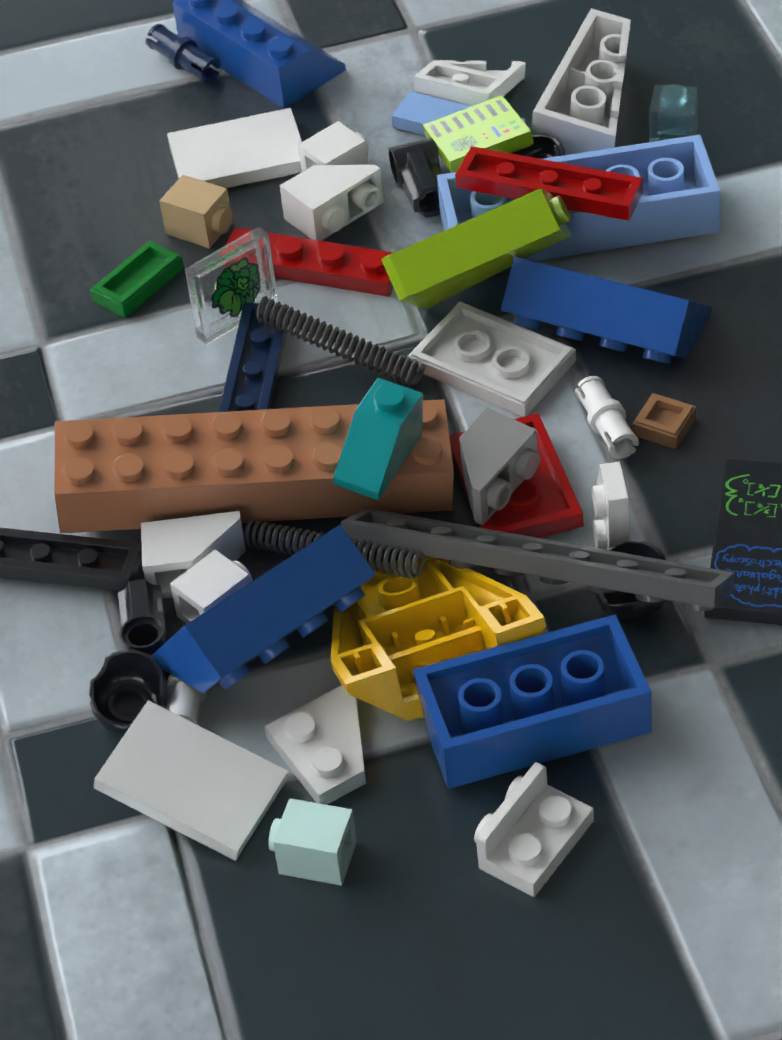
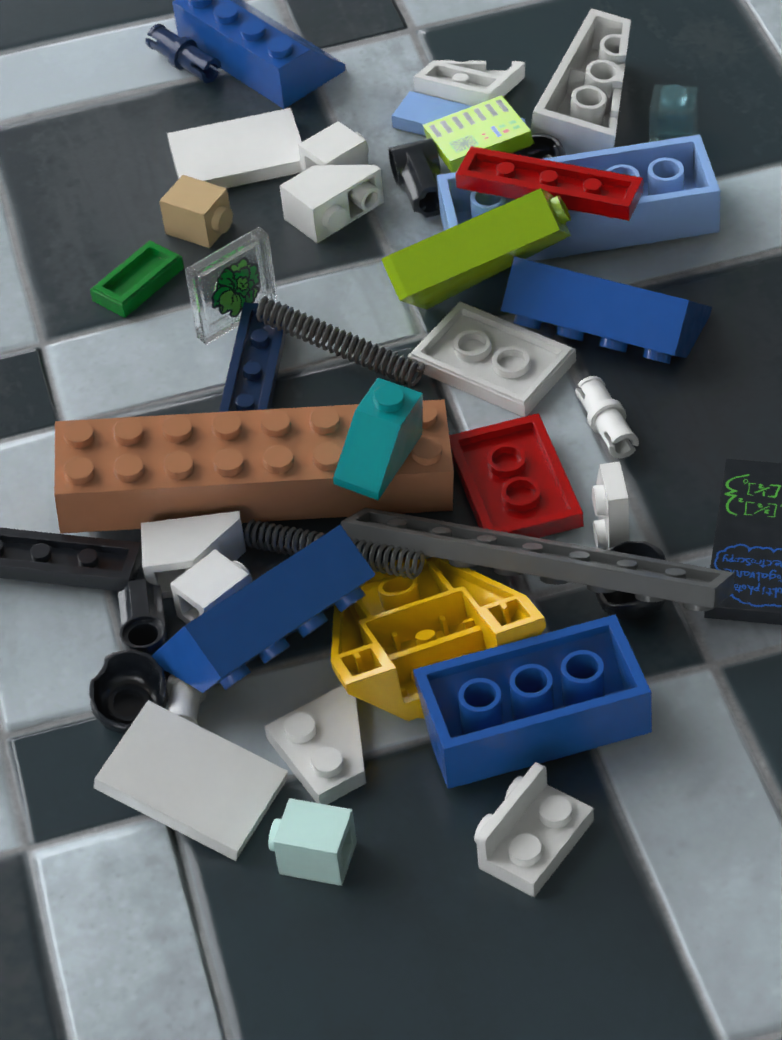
(327, 263): red plate -> none
(496, 460): light grey slope -> none
(664, 421): medium nougat tile -> none

